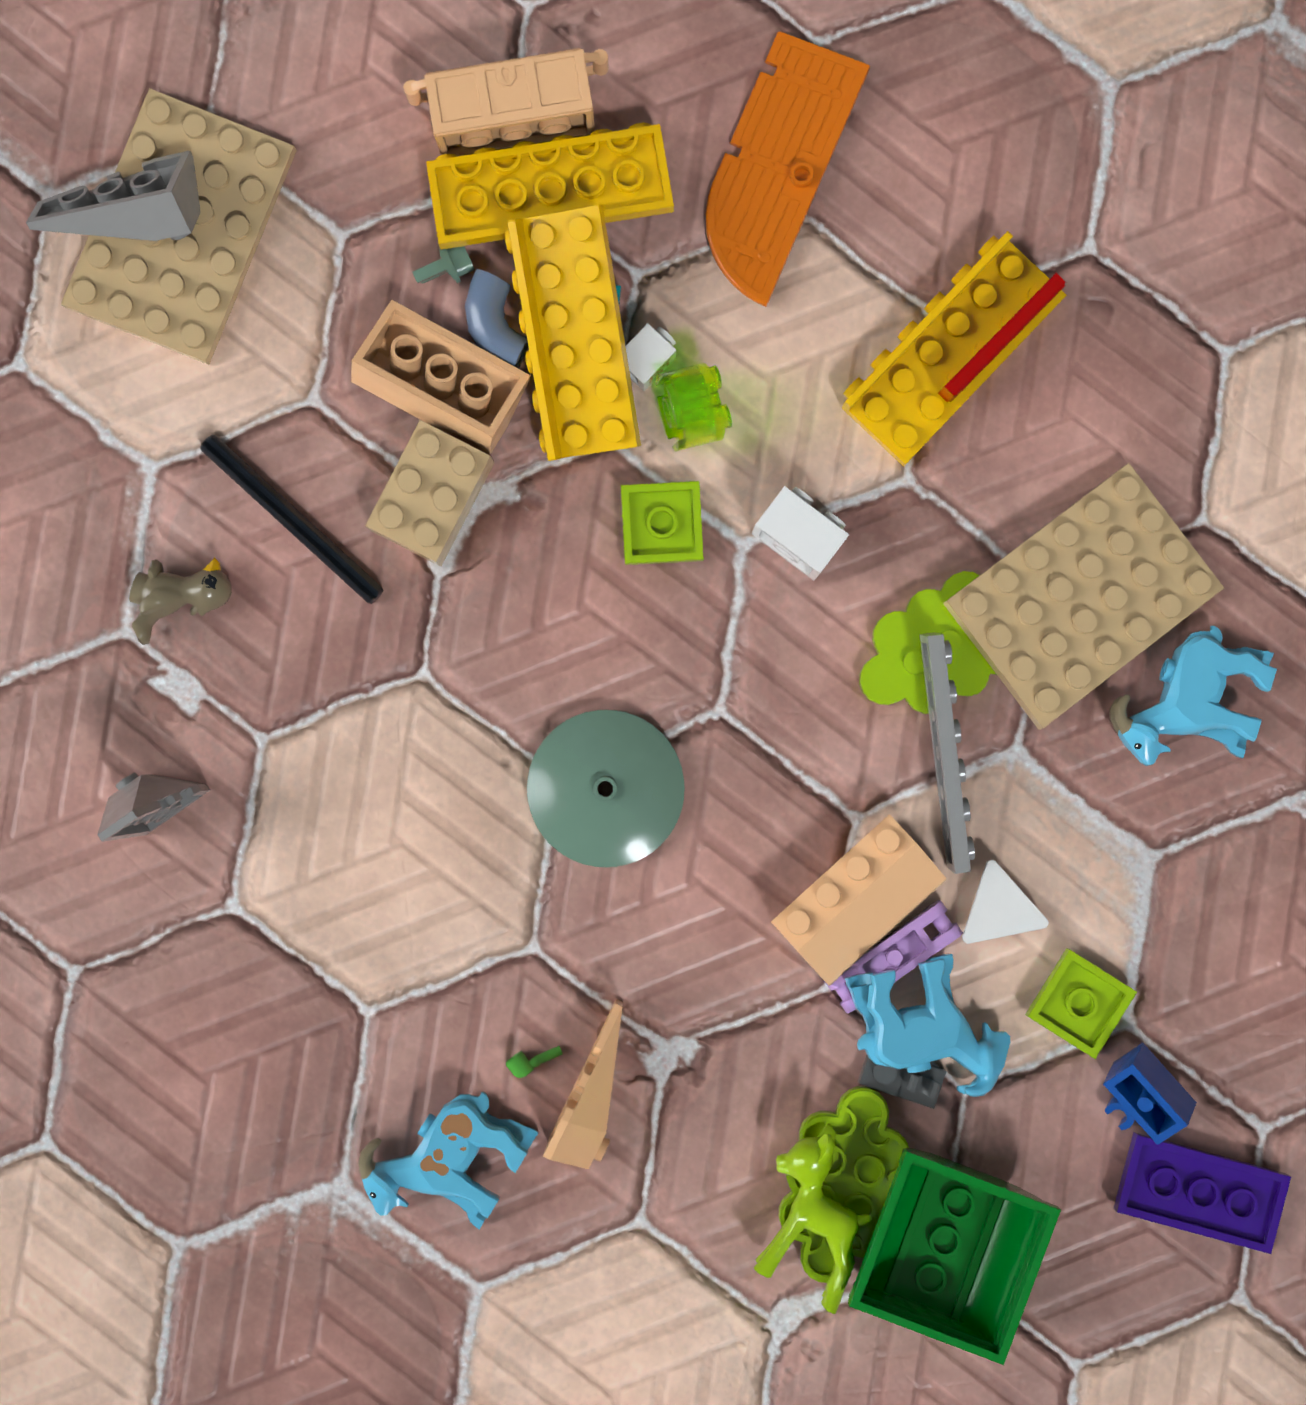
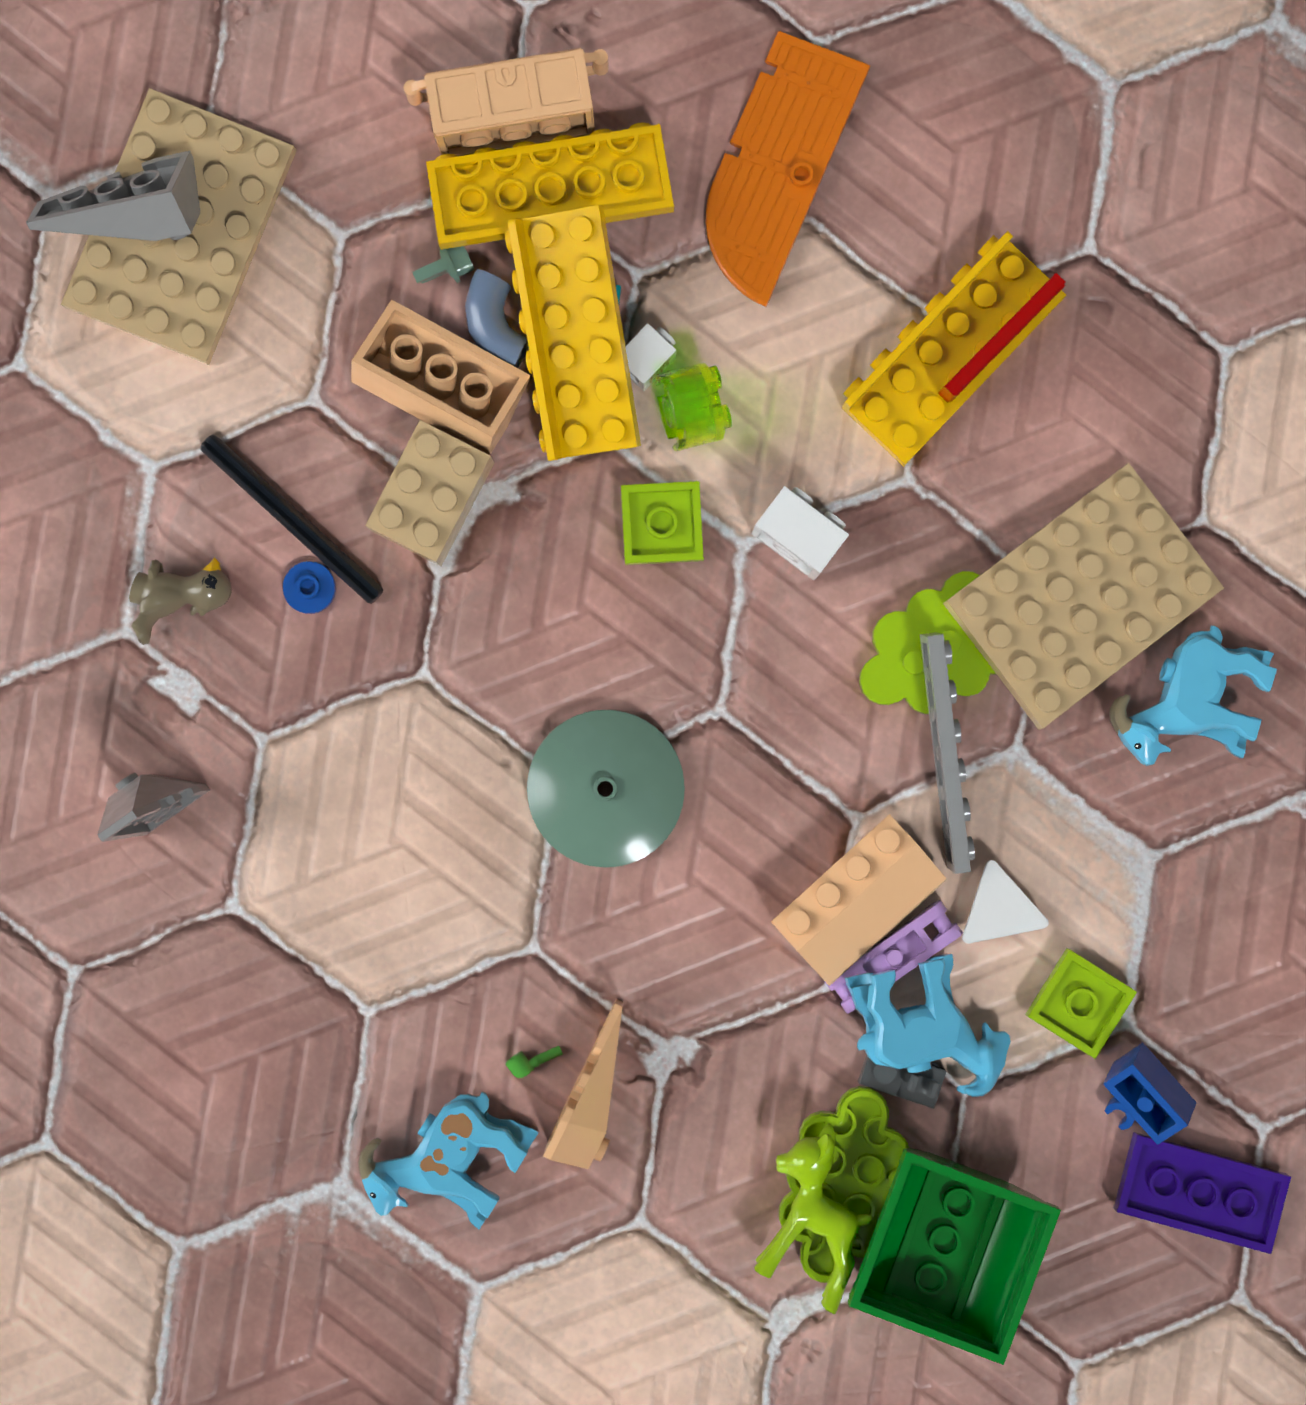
(309, 587): none -> blue piece

